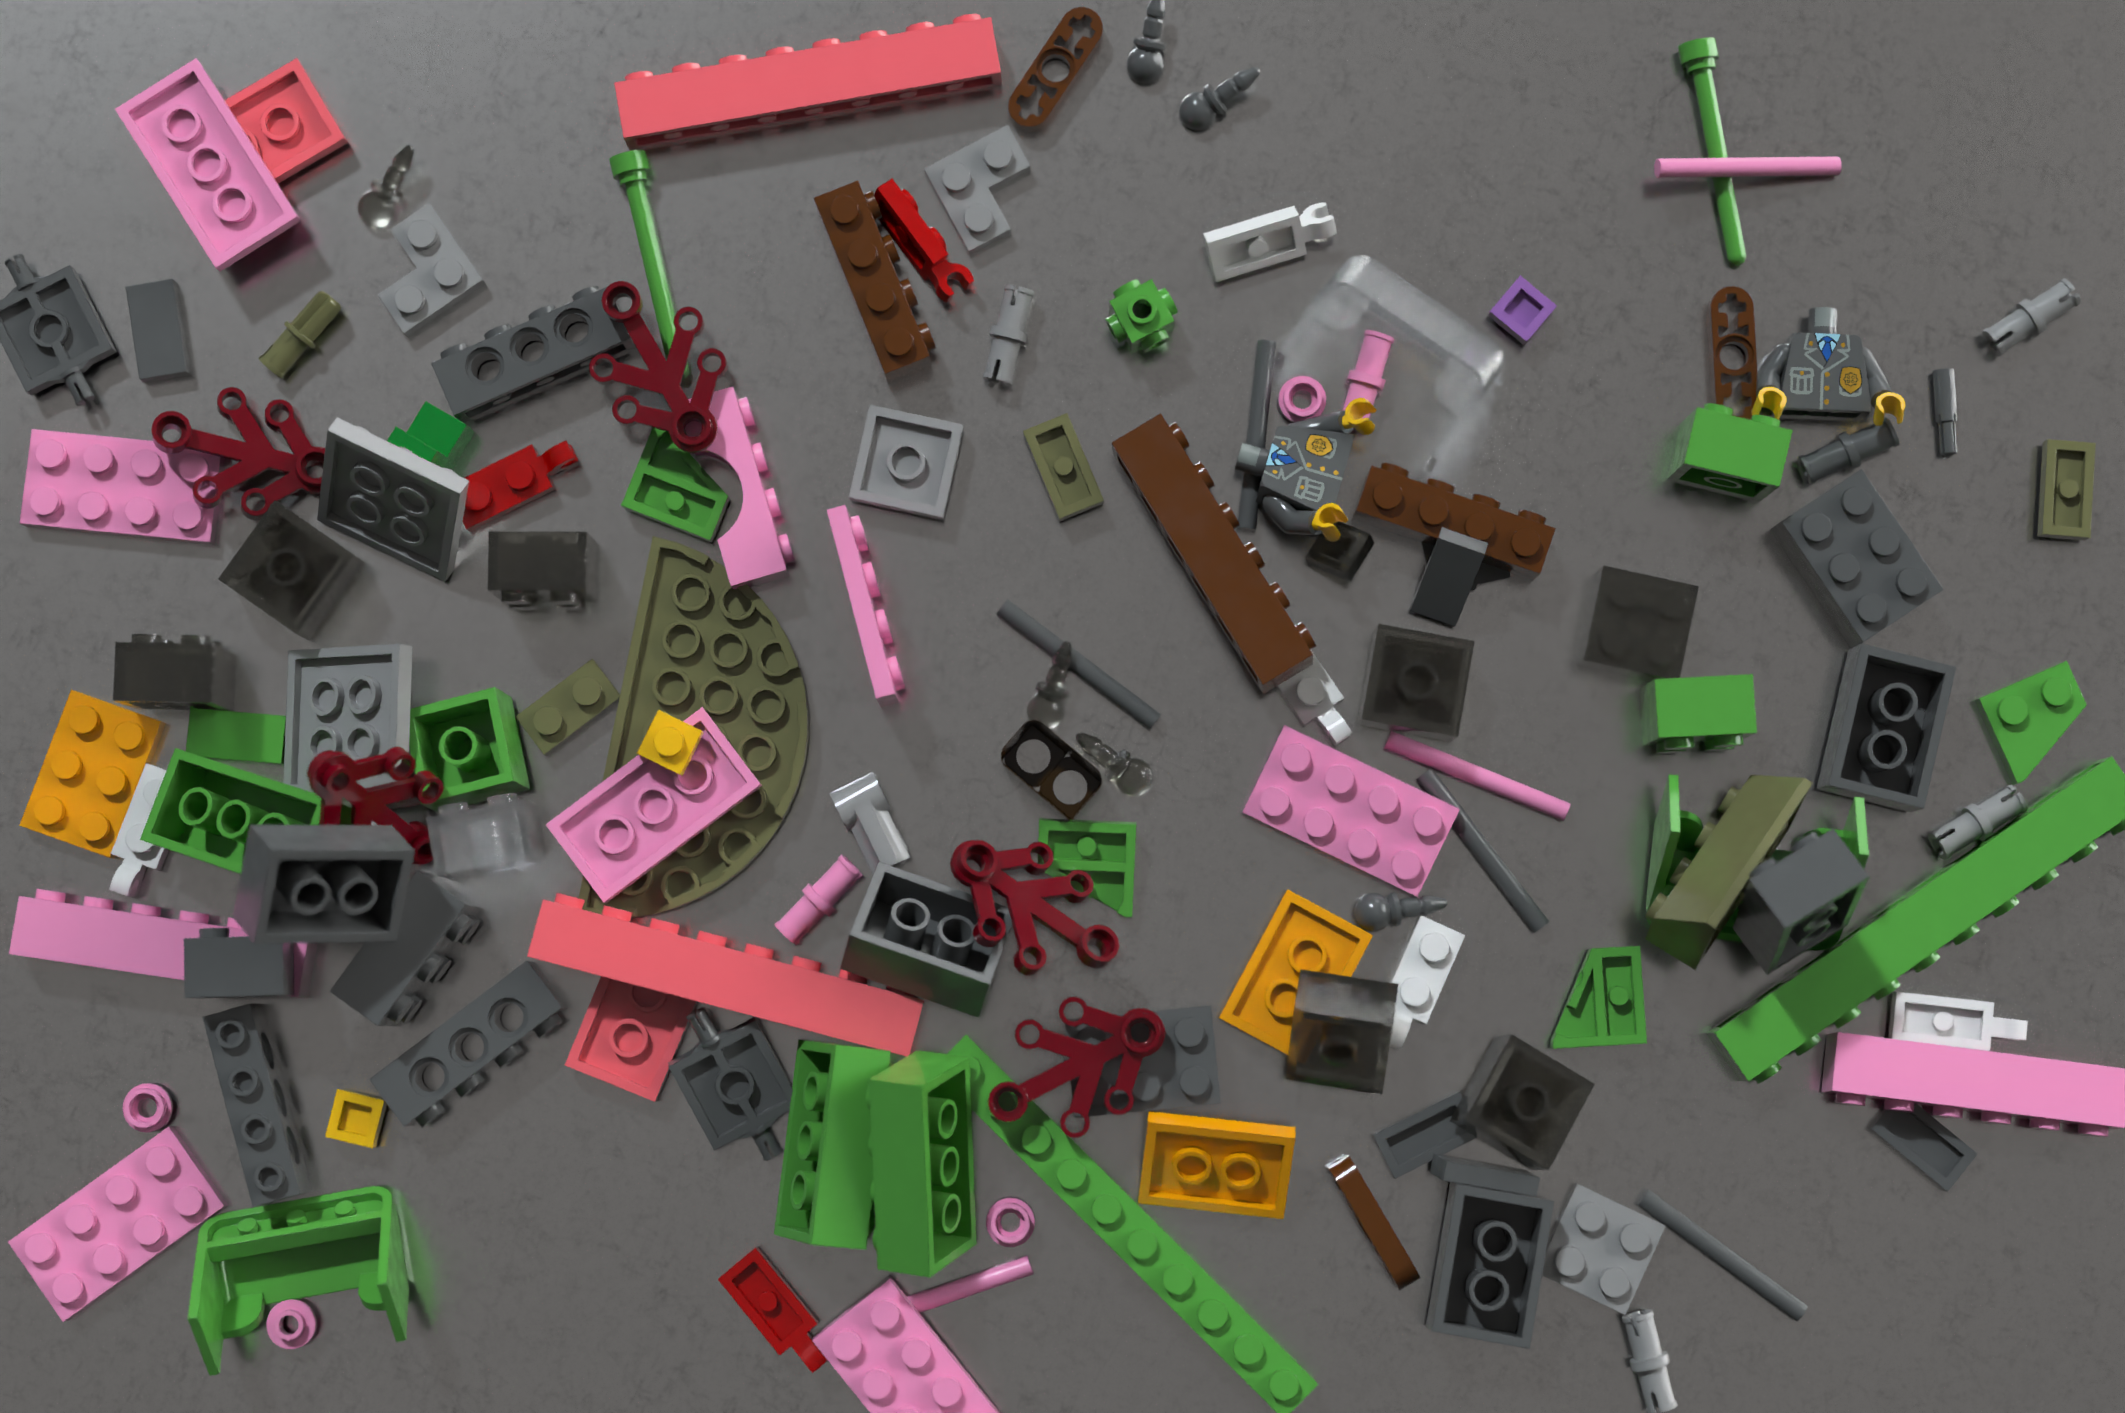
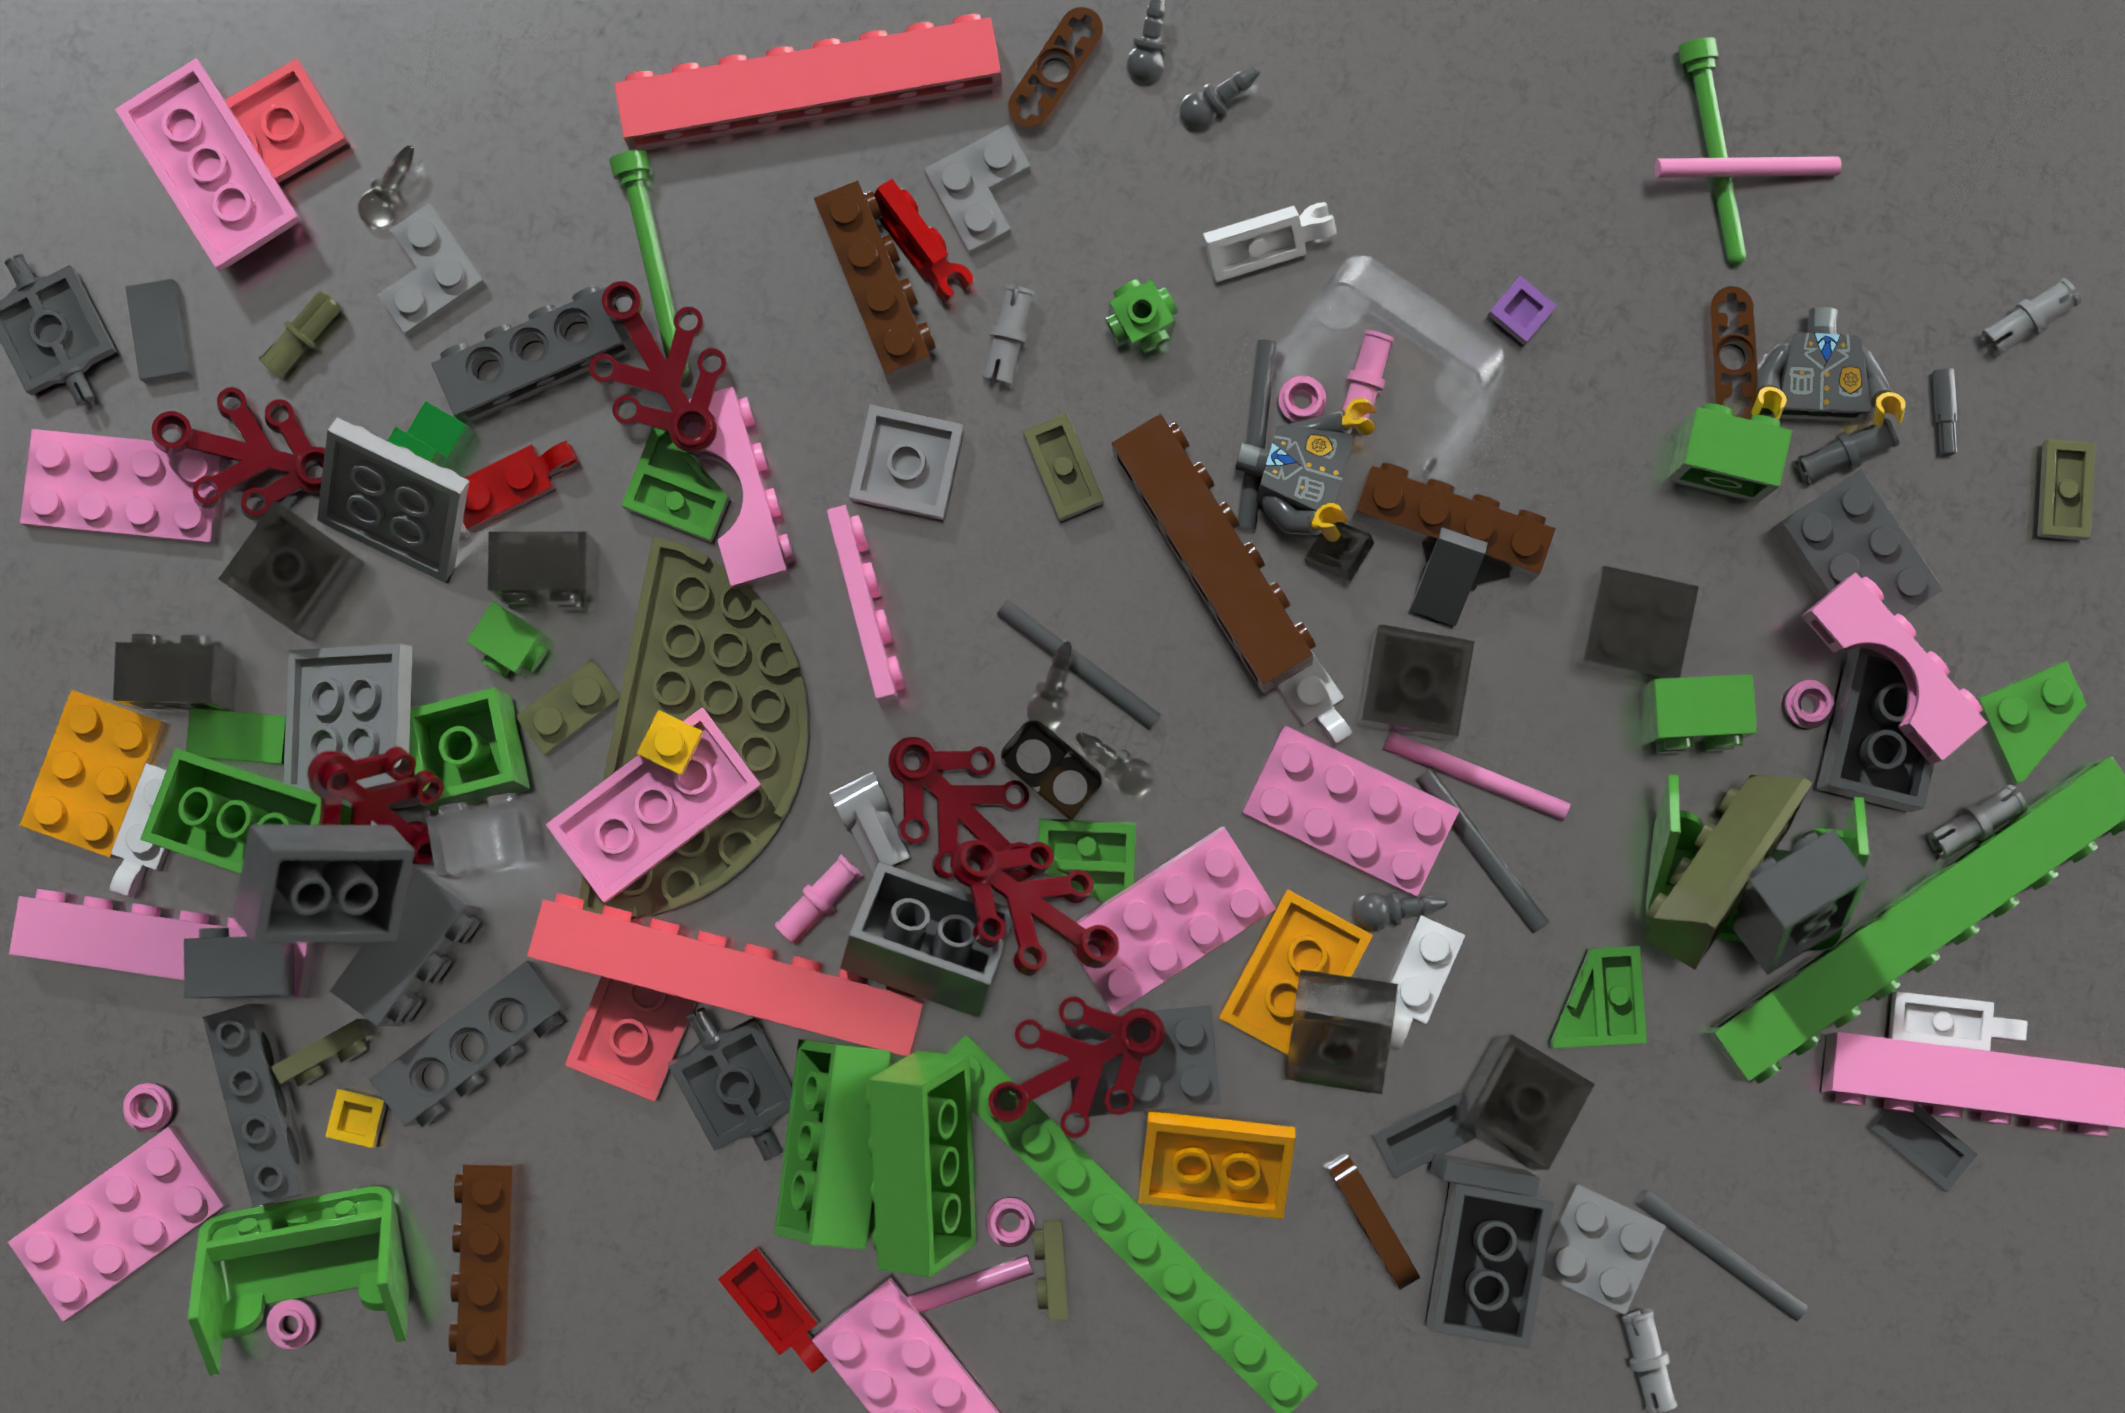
(306, 1064): none -> olive plate
(487, 1264): none -> reddish brown brick
(508, 642): none -> bright green brick
(953, 801): none -> dark red plant
(1053, 1290): none -> olive plate
(1175, 917): none -> bright pink plate
(1824, 702): none -> bright pink plate
(1936, 712): none -> bright pink arch

